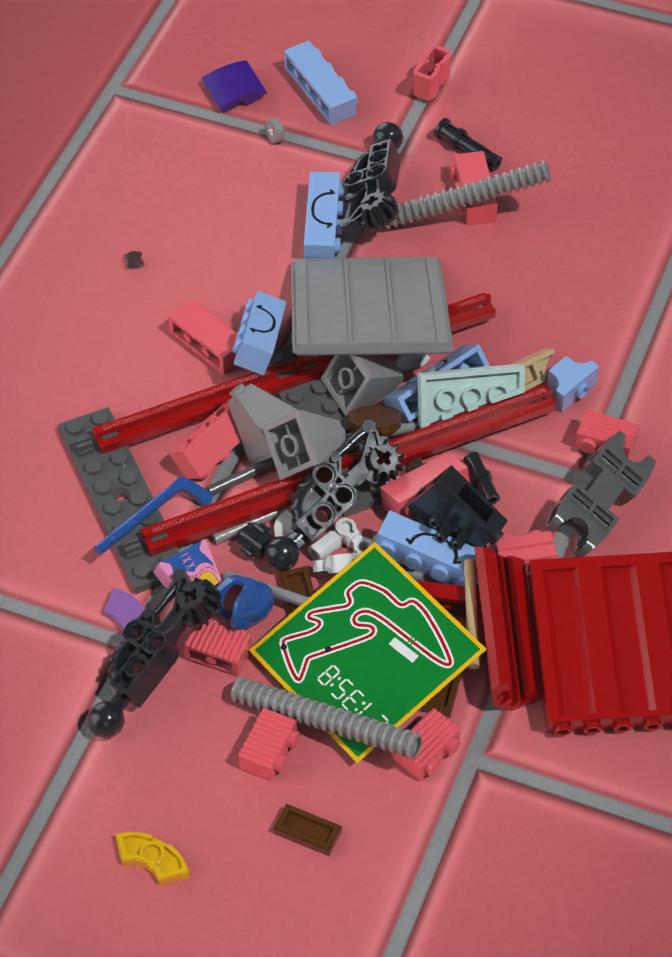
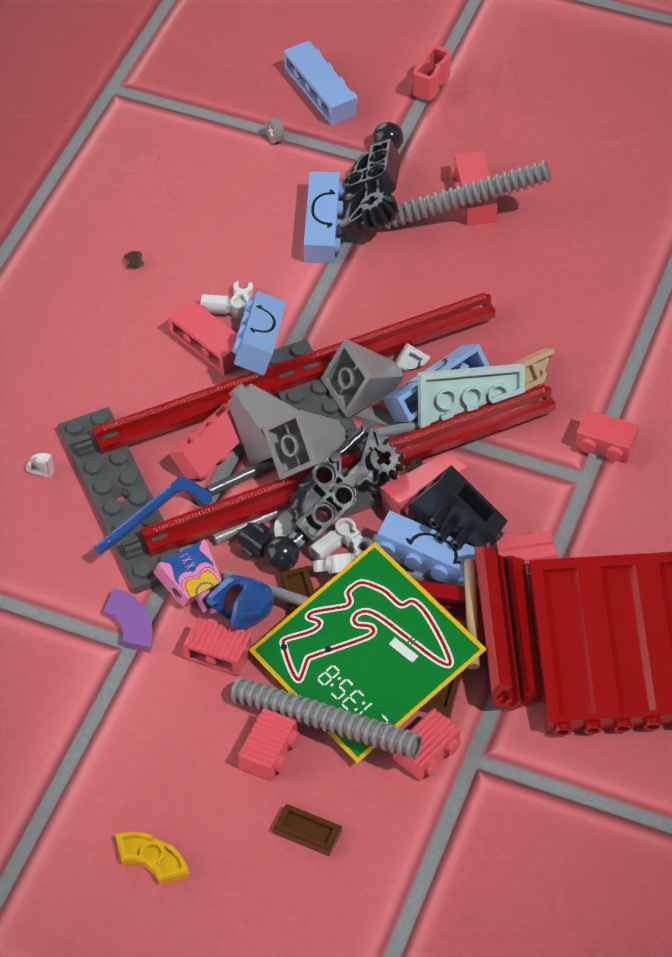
(41, 465): none -> white tile
(151, 650): black arm -> none
(222, 305): none -> white bar
(233, 85): dark purple slope -> none
(369, 306): light grey door -> none
(386, 418): reddish brown tile -> none
(459, 139): black pin -> none
(481, 477): black pin -> none
(571, 381): light blue brick -> none
(589, 507): dark grey piece -> none

